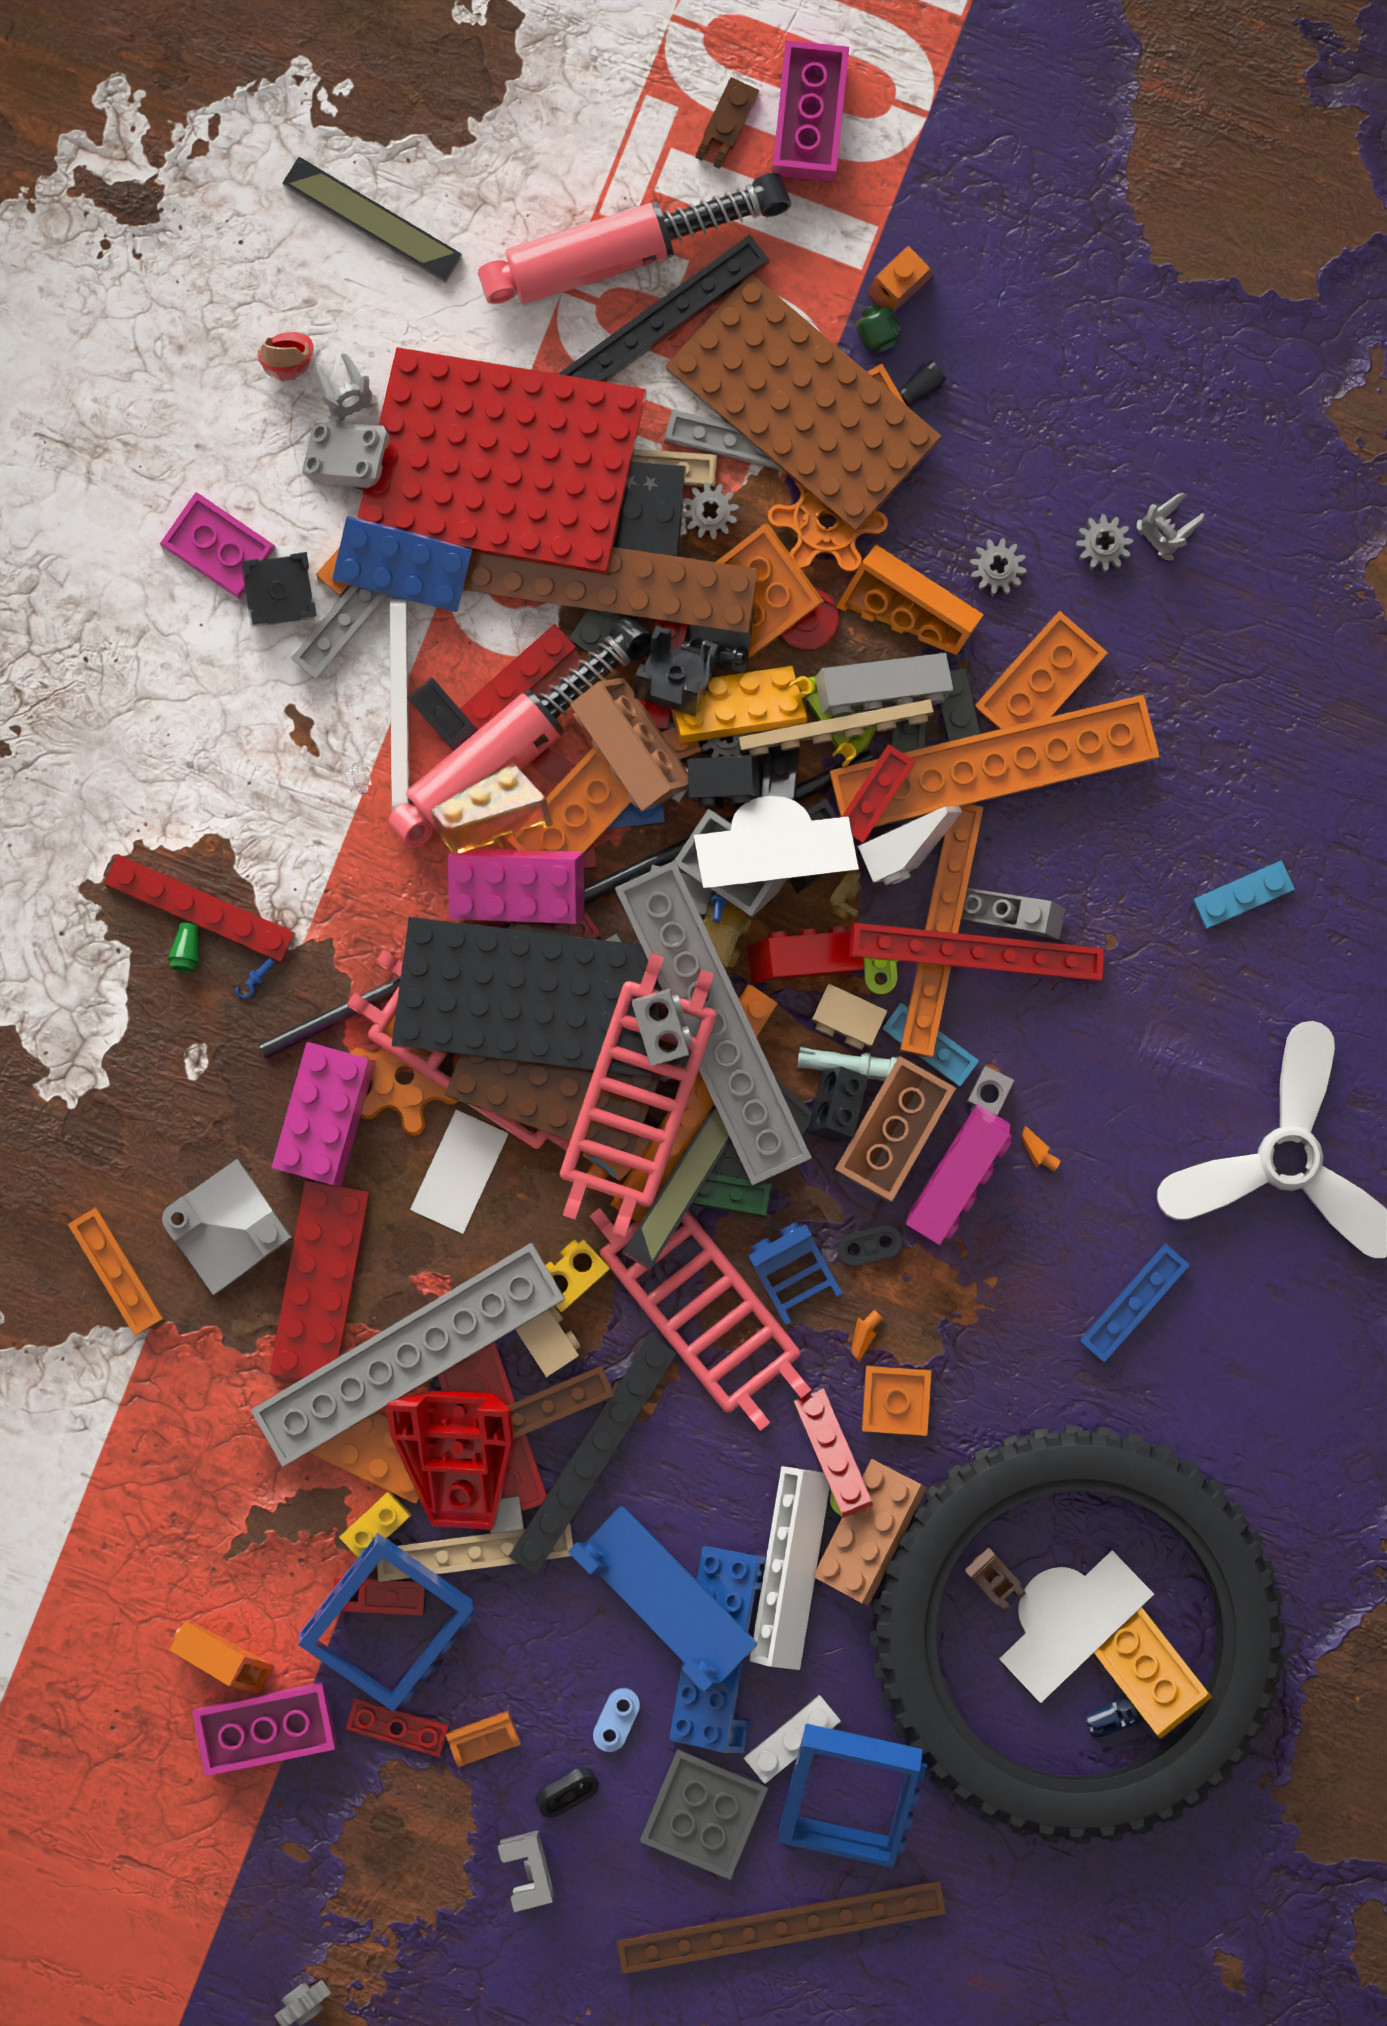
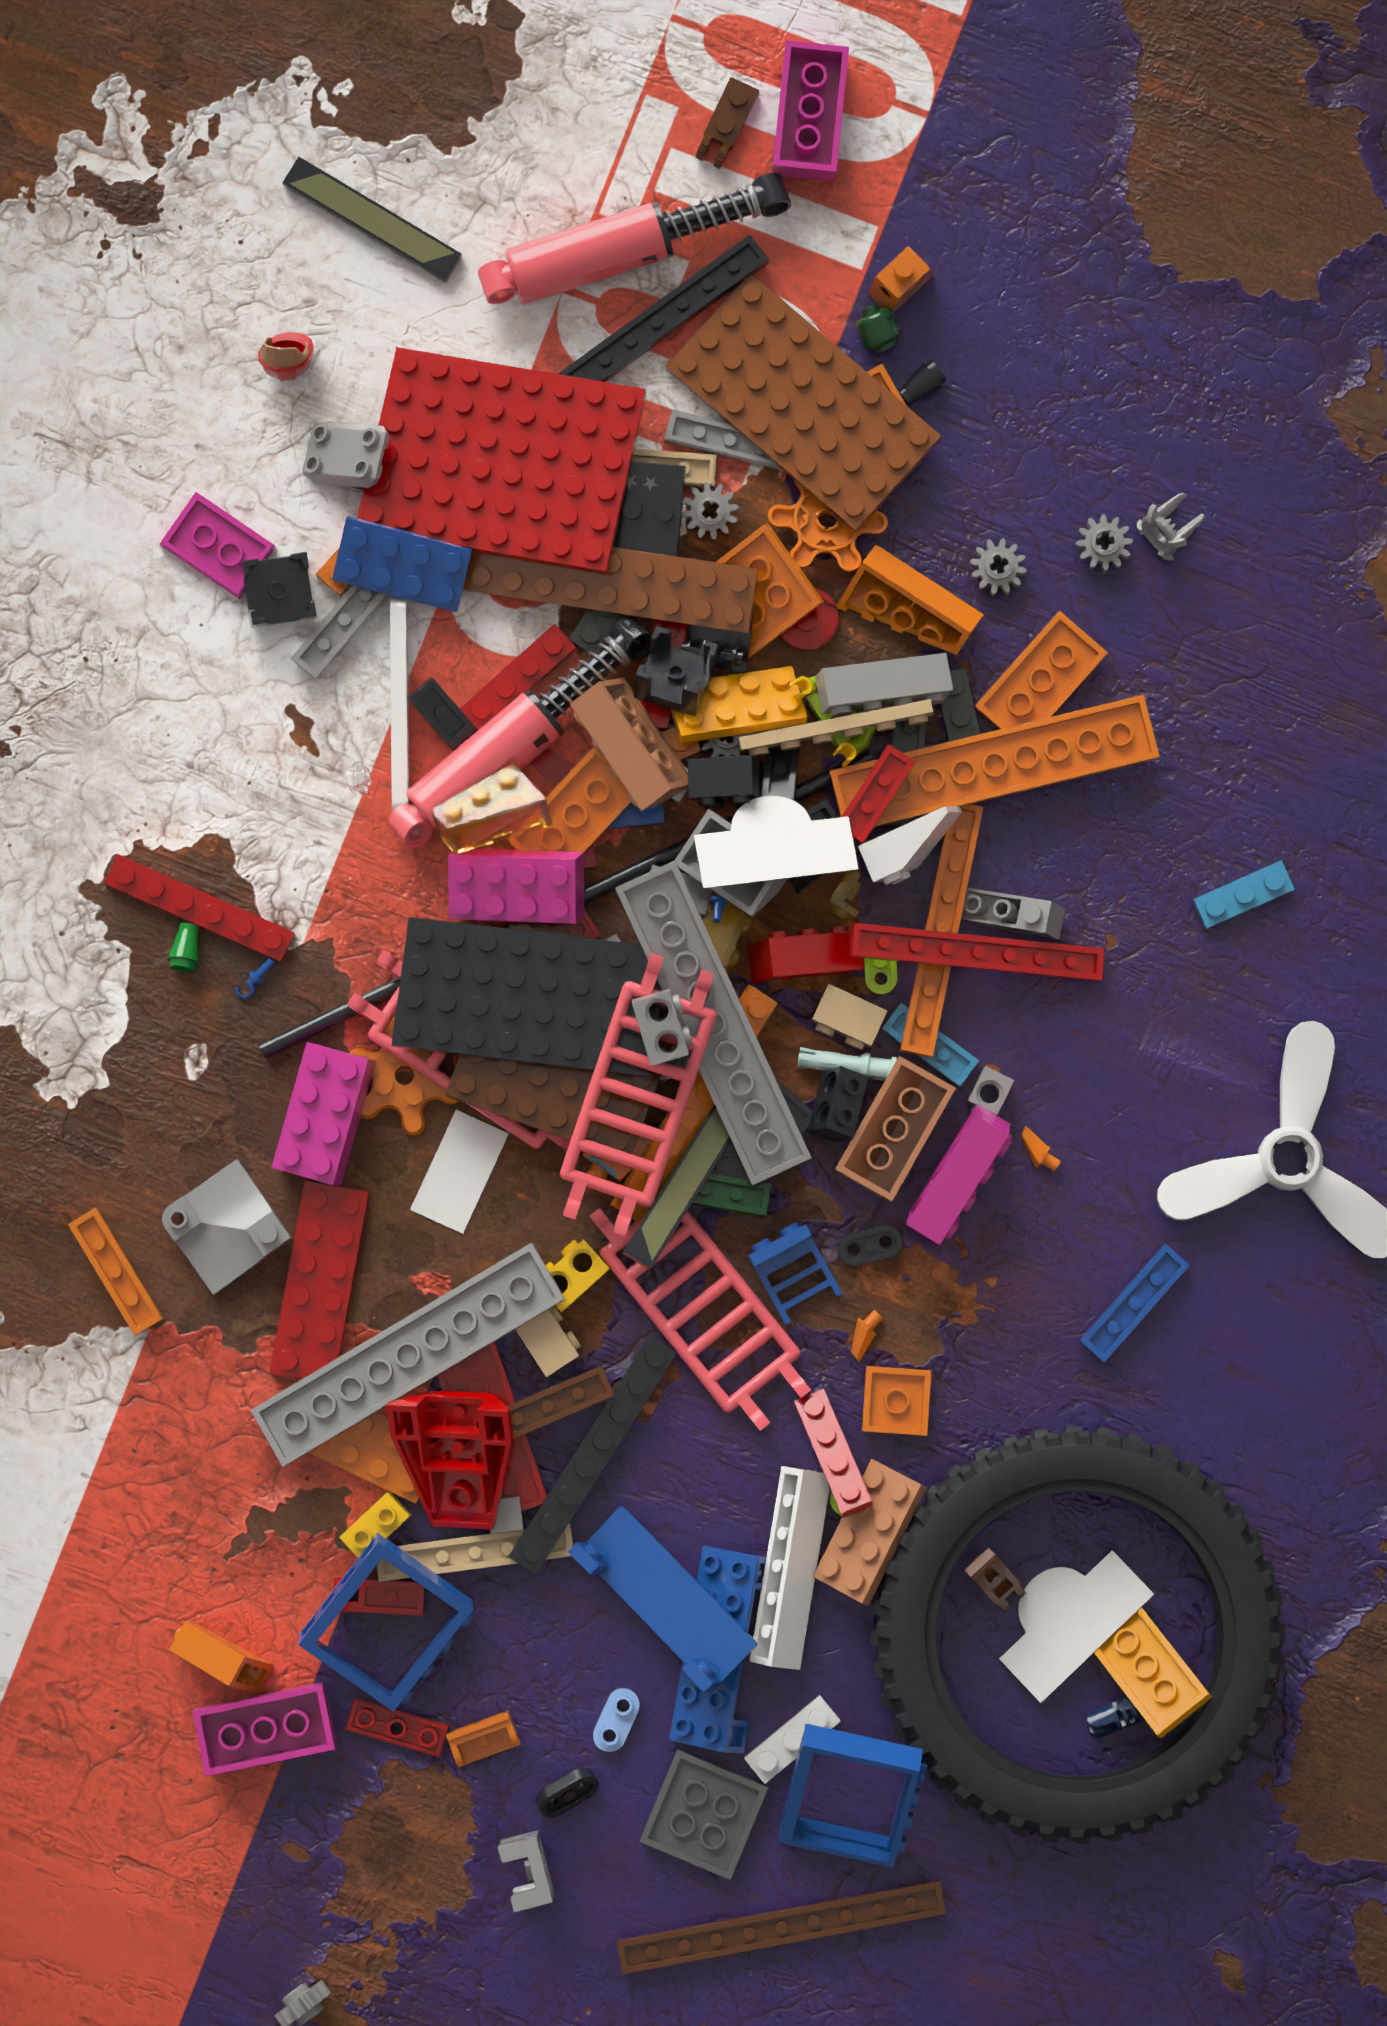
(335, 400): light grey piece -> none

